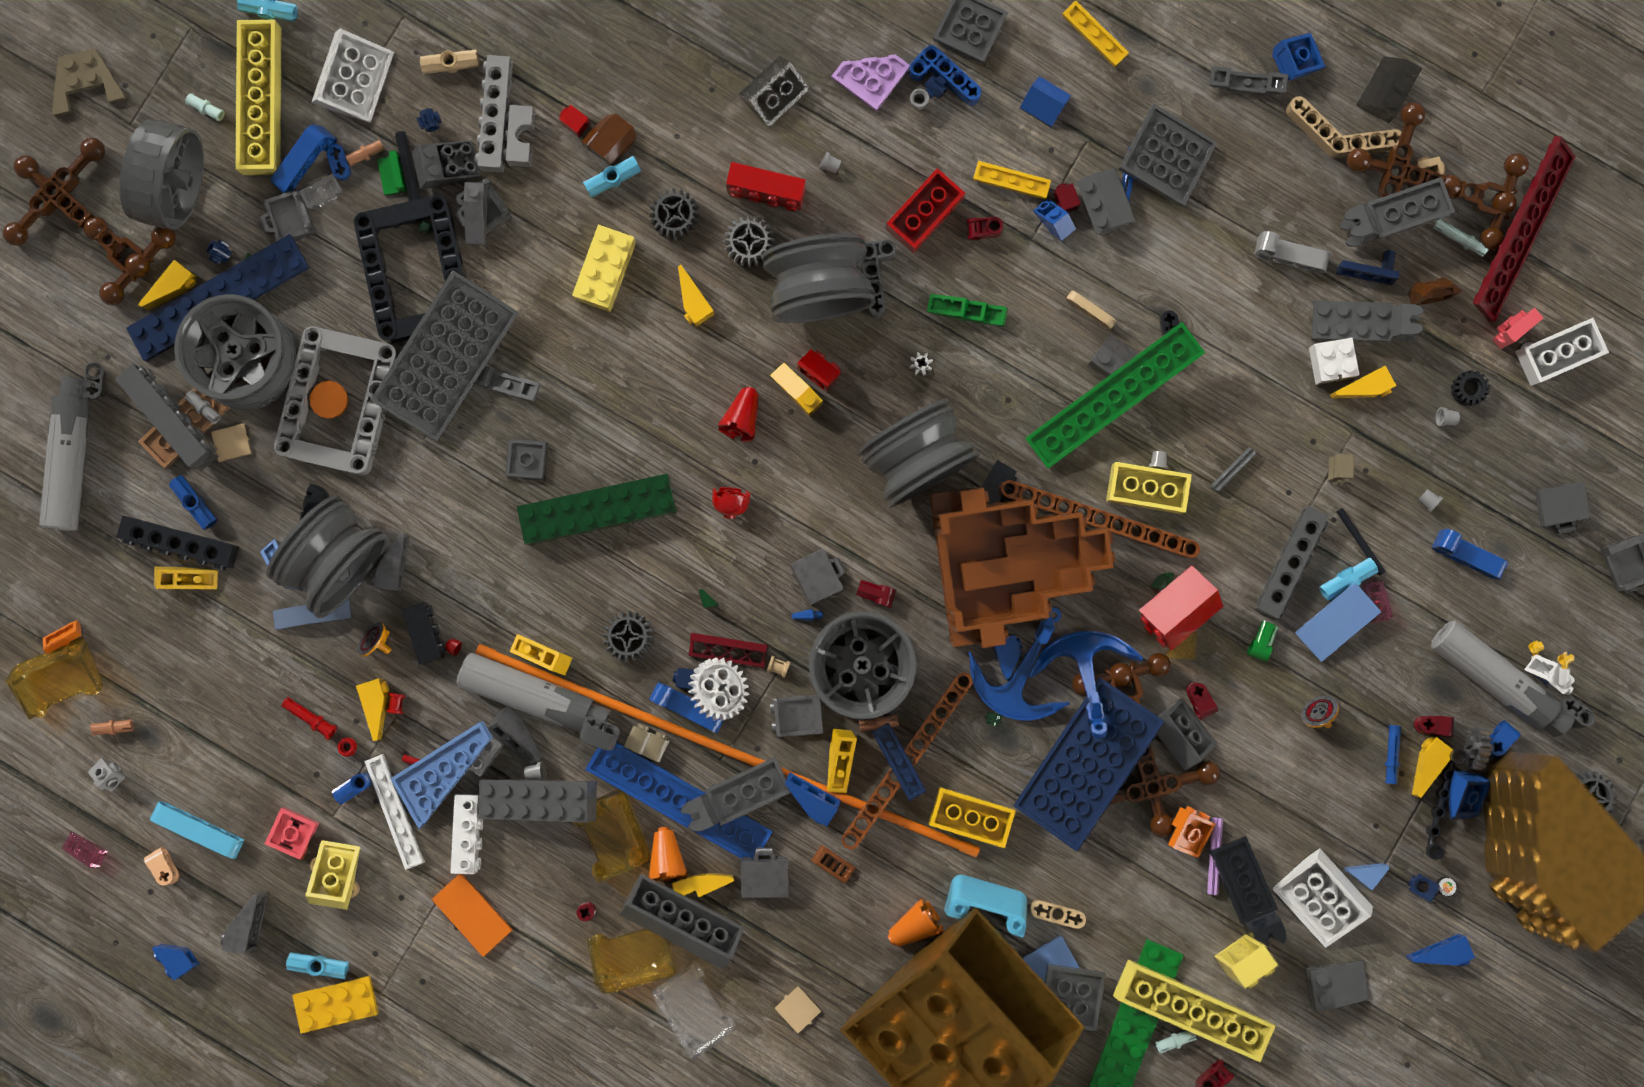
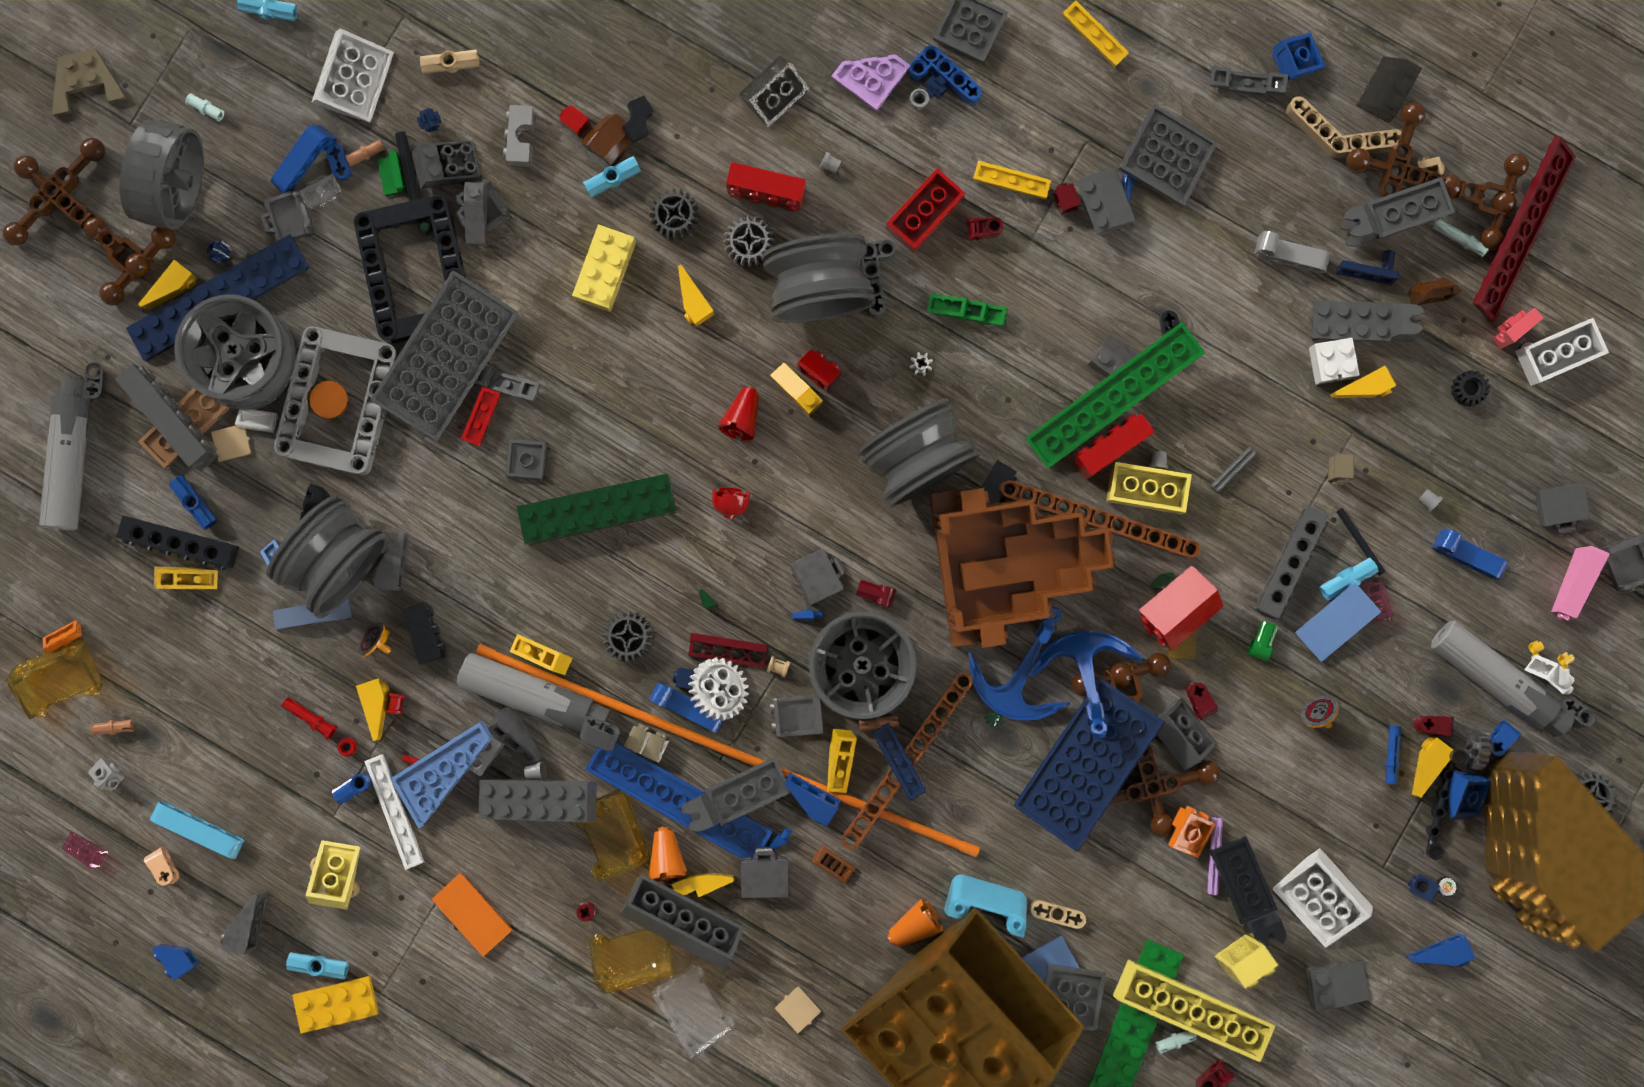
(202, 407): light grey pin -> none
(257, 420): none -> white tile
(258, 97): light yellow brick -> none
(295, 837): coral brick -> none
(453, 646): red hinge -> none
(466, 835): white brick -> none
(481, 416): none -> red plate
(494, 65): light grey brick -> none
(639, 112): none -> black tile
(780, 839): none -> blue bar
(971, 817): yellow brick -> none
(1008, 655): blue slope -> none
(1045, 101): blue slope -> none
(1055, 219): blue slope -> none
(1090, 310): tan beam -> none
(1108, 449): none -> red brick
(1368, 874): medium blue slope -> none
(1446, 417): light grey piece -> none
(1579, 581): none -> bright pink slope

